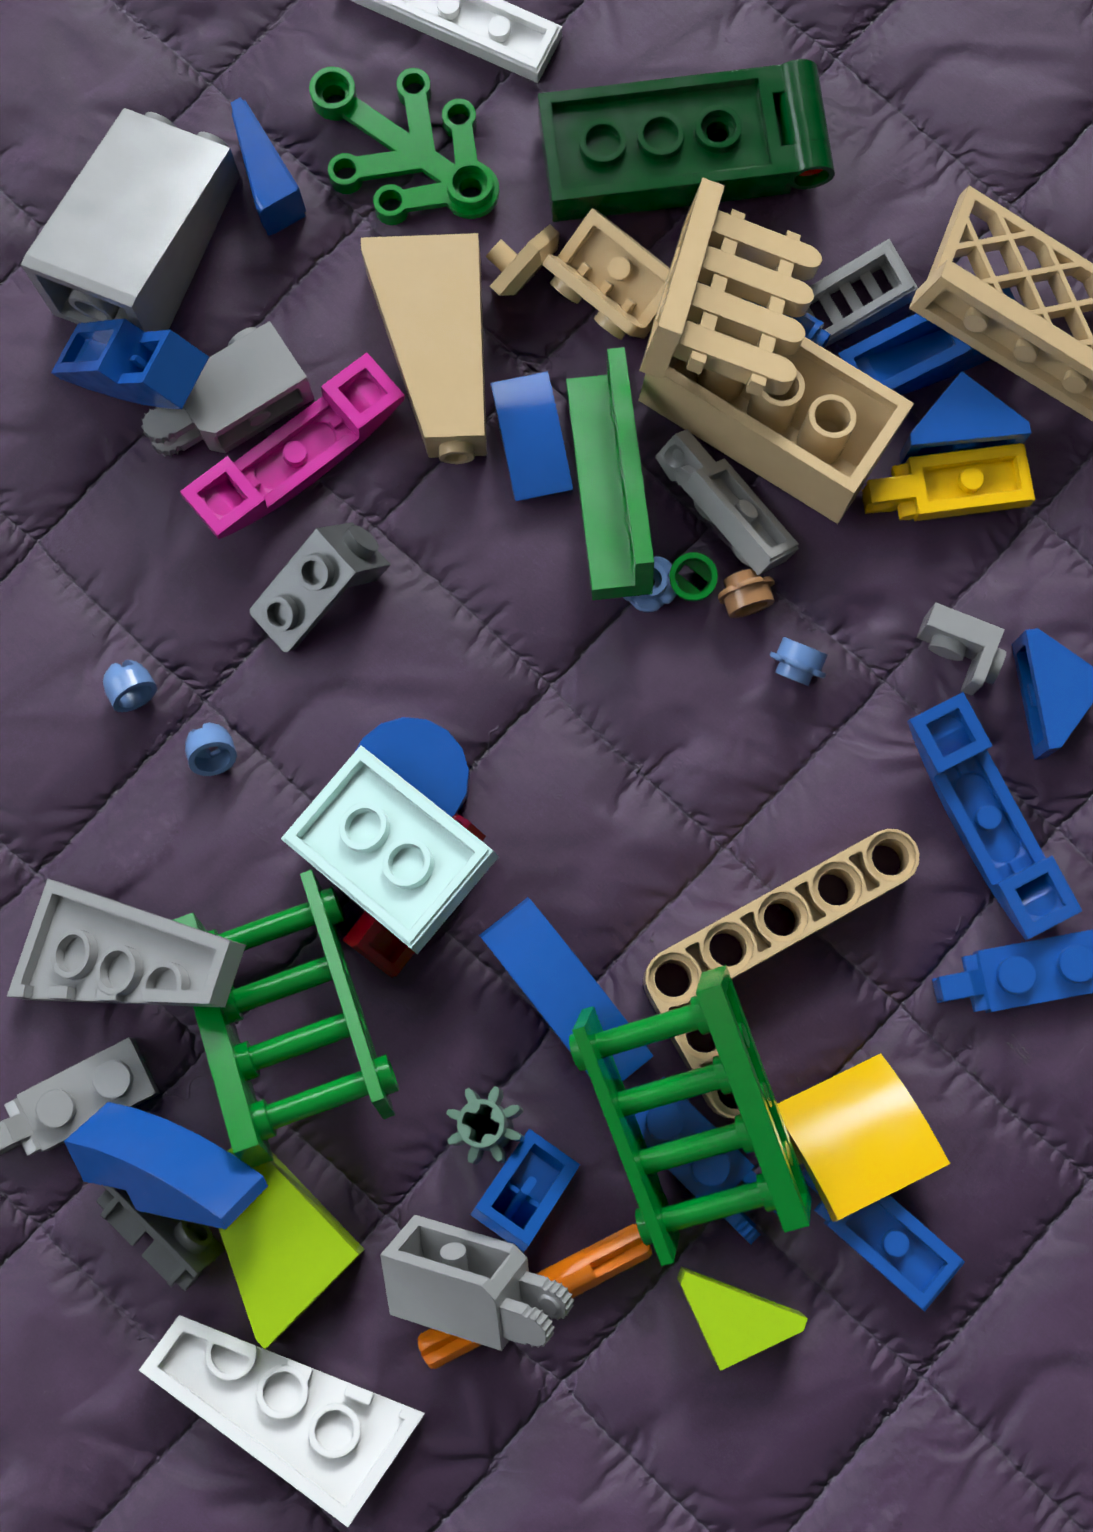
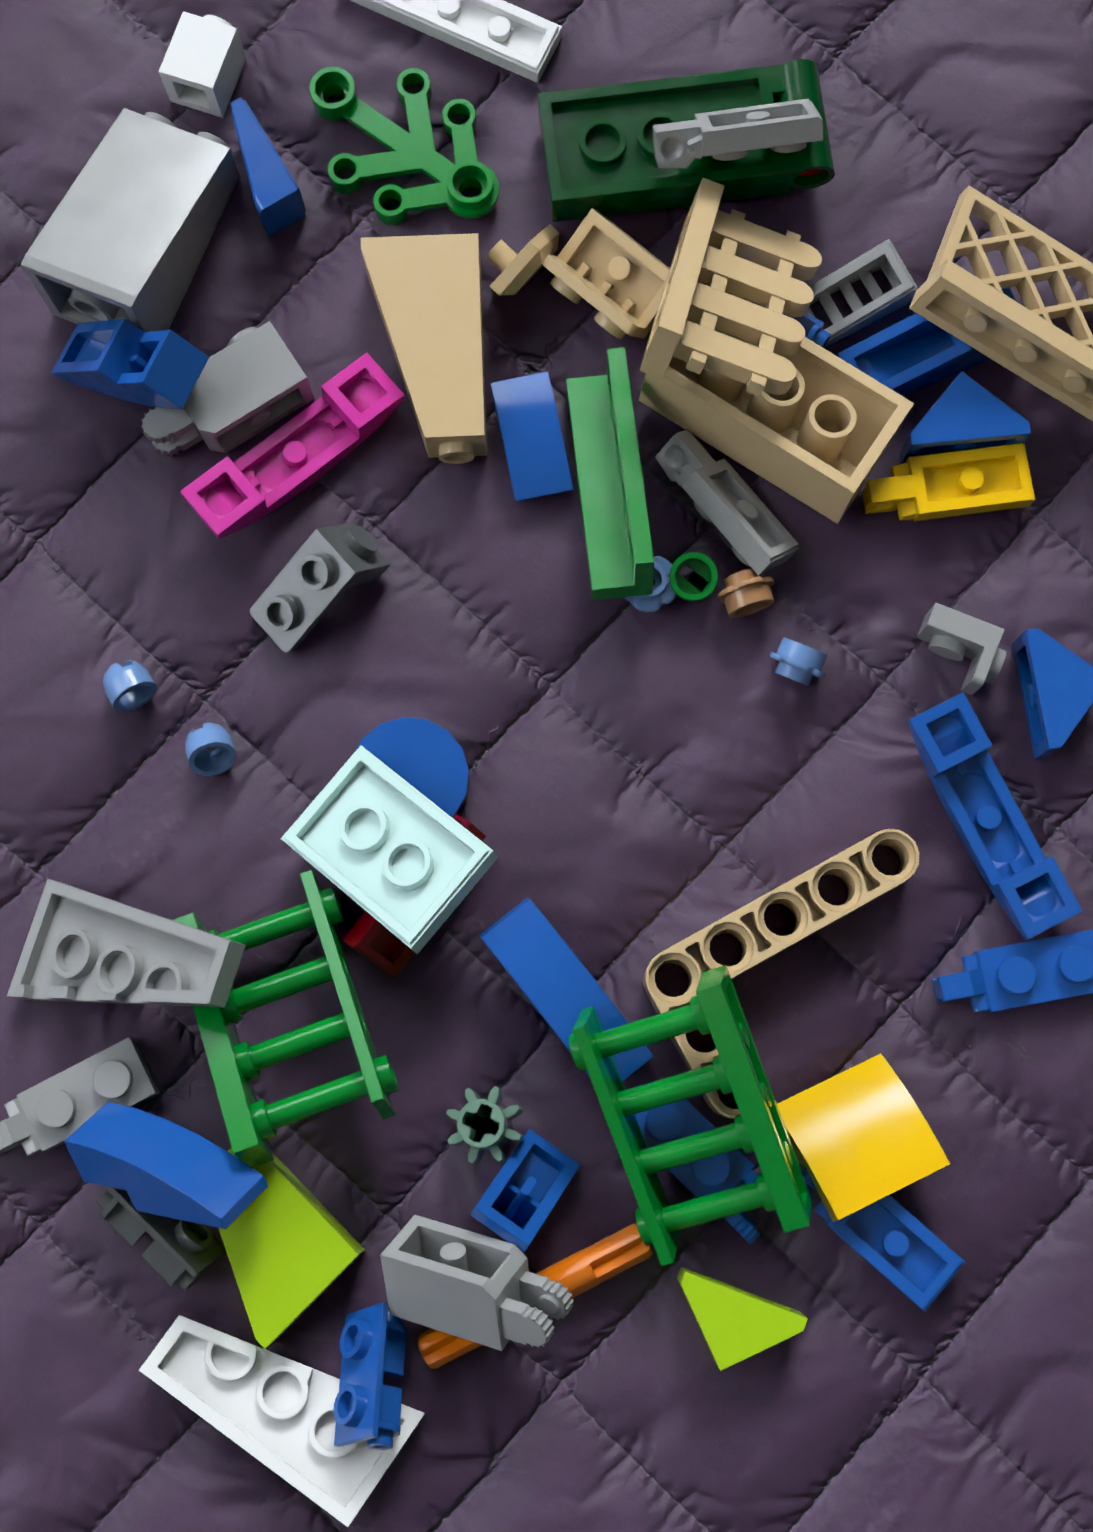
(203, 63): none -> white brick
(365, 1407): none -> blue hinge
(733, 132): none -> light grey hinge

